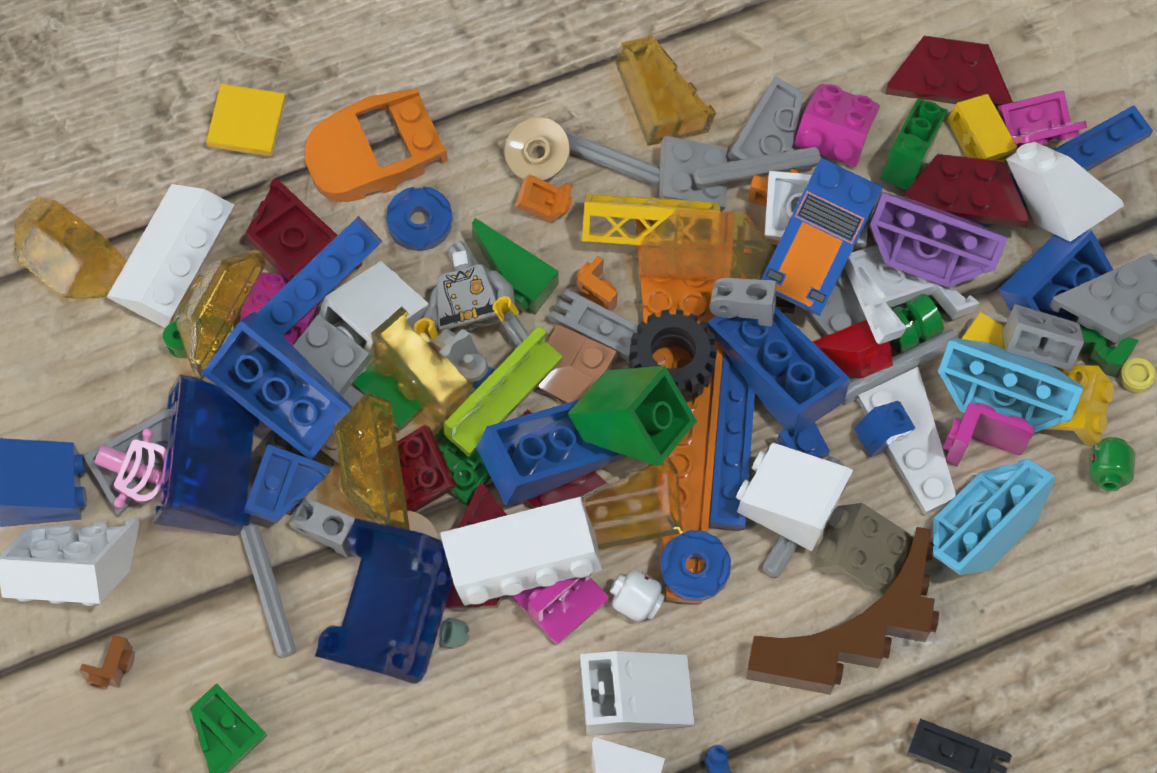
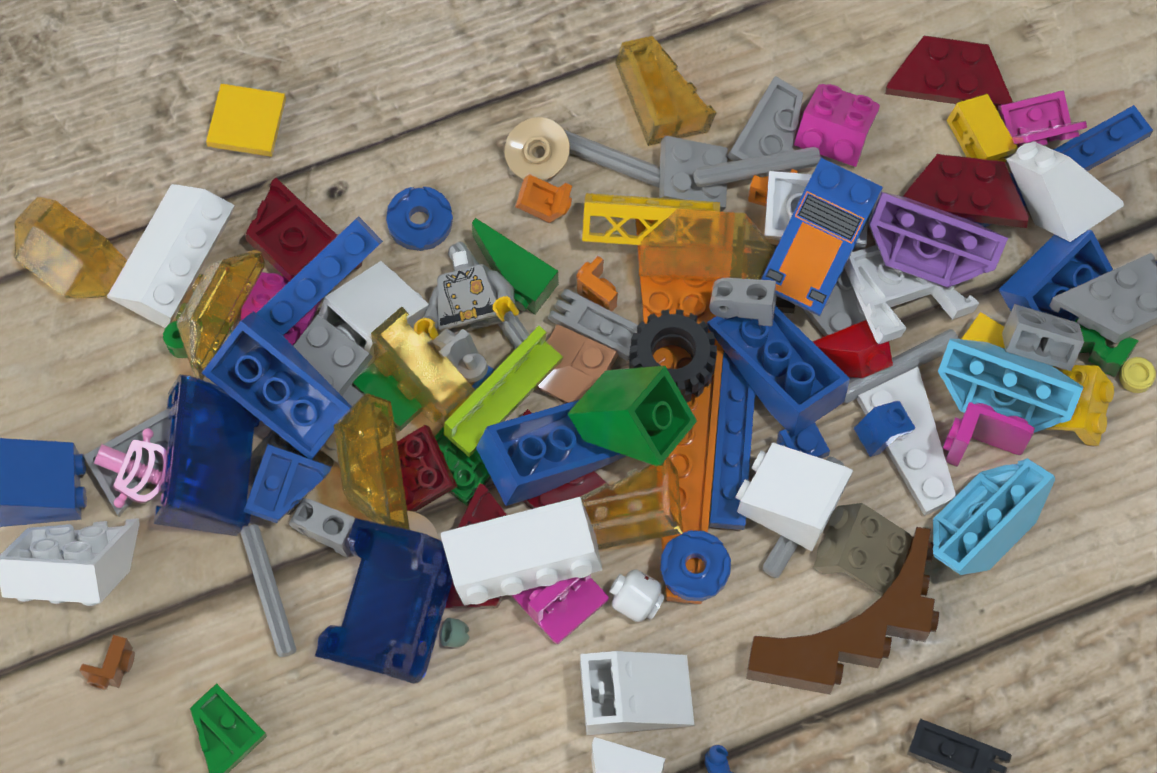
(344, 162): orange slope -> none
(913, 144): green slope -> none
(921, 322): green wheel -> none
(1112, 463): green head -> none

